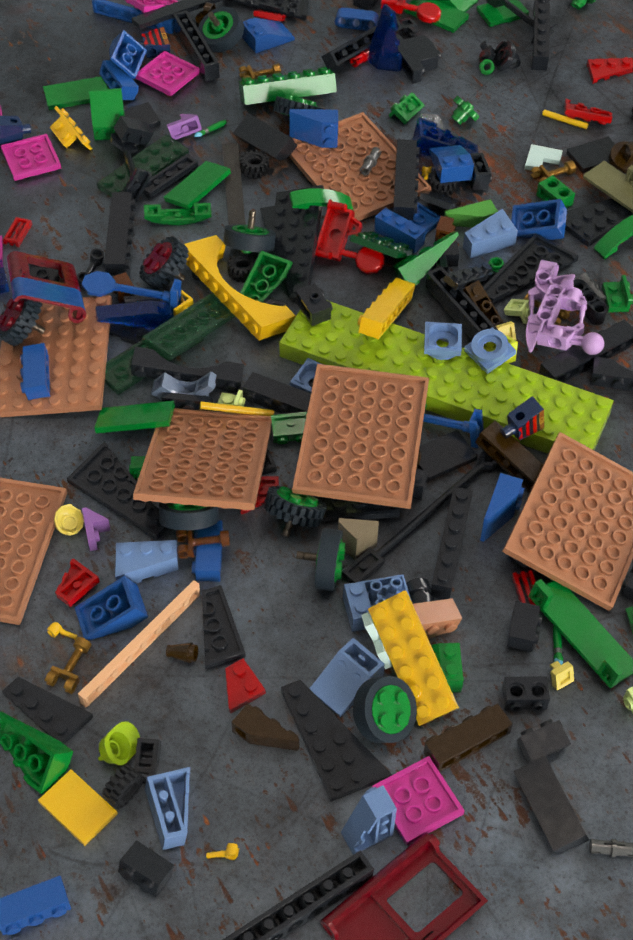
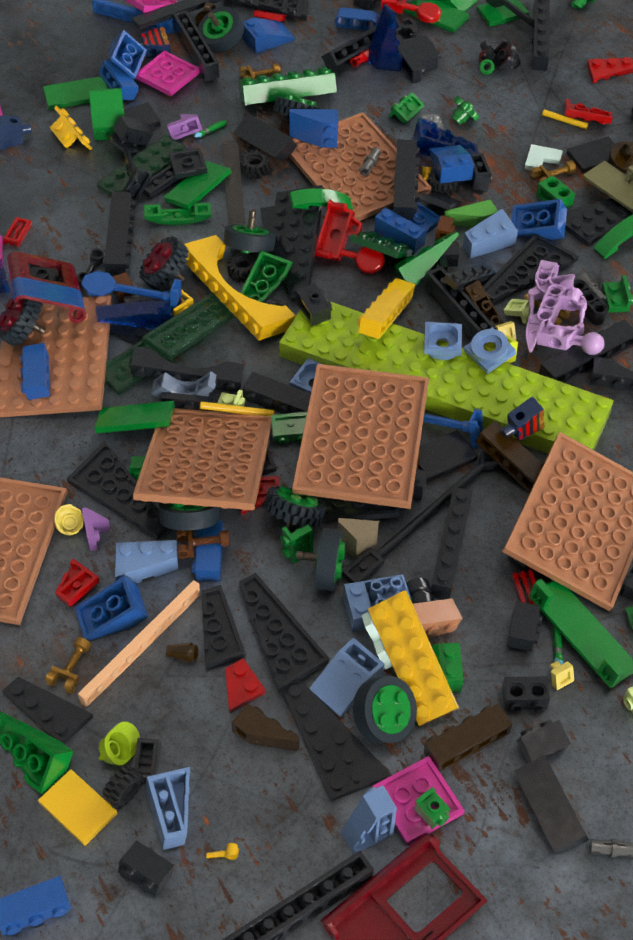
(30, 157): dark pink plate -> none
(55, 628): yellow hand -> none
(187, 163): none -> black tile
(285, 643): none -> black wing
(299, 540): none -> green bracket
(432, 816): none -> green brick
(496, 263): green plate -> none
(504, 502): blue slope -> none

